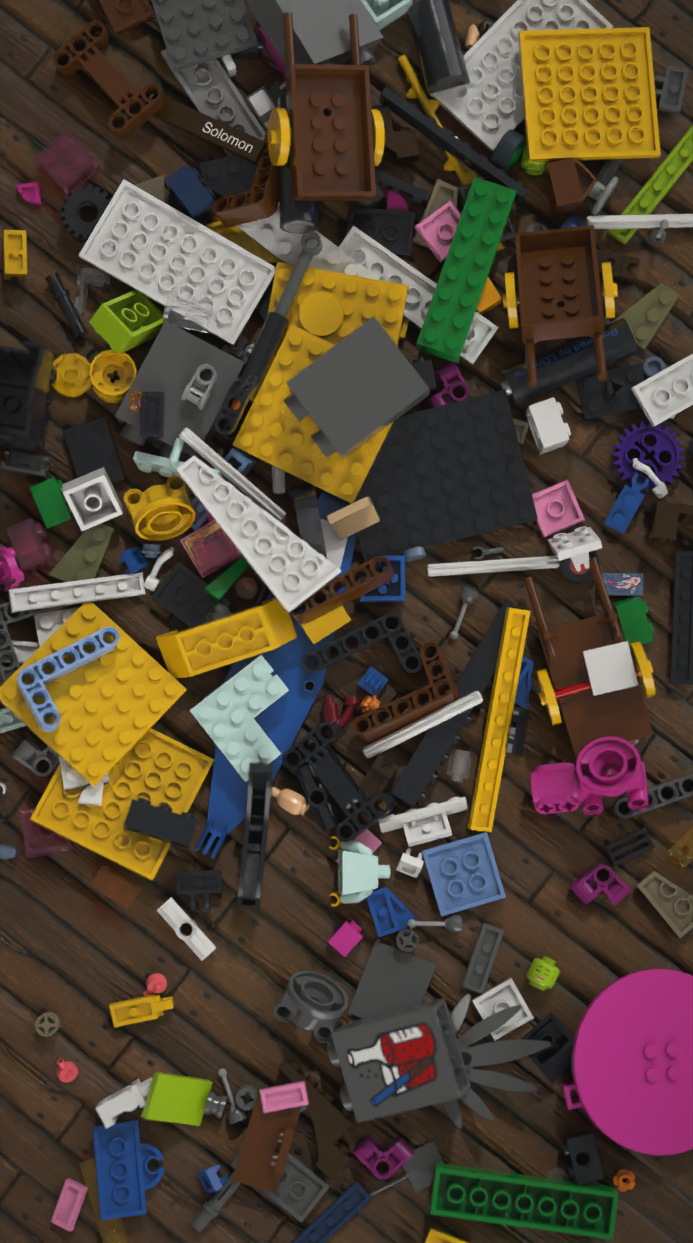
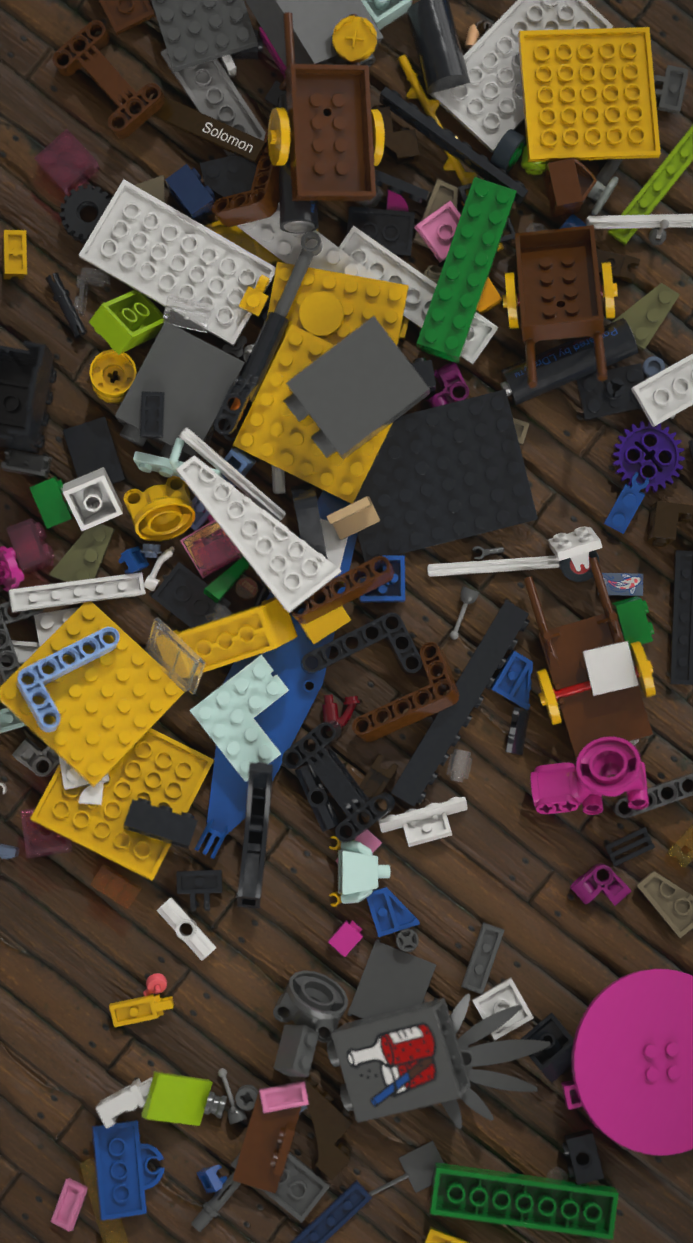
(30, 192): dark pink tile -> none
(45, 1027): dark tan wheel -> none
(66, 1071): coral piece -> none
(77, 377): yellow tile -> none
(135, 401): clear orange tile -> none
(174, 657): none -> clear piece
(199, 387): light grey piece -> none
(255, 299): none -> yellow plate
(261, 105): slope -> none
(291, 801): light nougat plant -> none
(296, 1050): none -> dark grey brick
(354, 39): none -> yellow tile
(369, 703): orange plate -> none
(371, 1153): magenta piece -> none
(373, 681): blue tile -> none
(410, 865): white tile -> none
(414, 554): sand blue tile -> none
(423, 724): white axle -> none
(433, 272): none -> dark tan plate
(452, 923): hinge -> none
(463, 874): medium blue plate -> none
(499, 719): yellow plate -> none
(543, 973): lime head -> none
(547, 425): white brick -> none
(556, 508): bright pink tile -> none
(620, 1175): orange plate -> none
(660, 489): white piece -> none

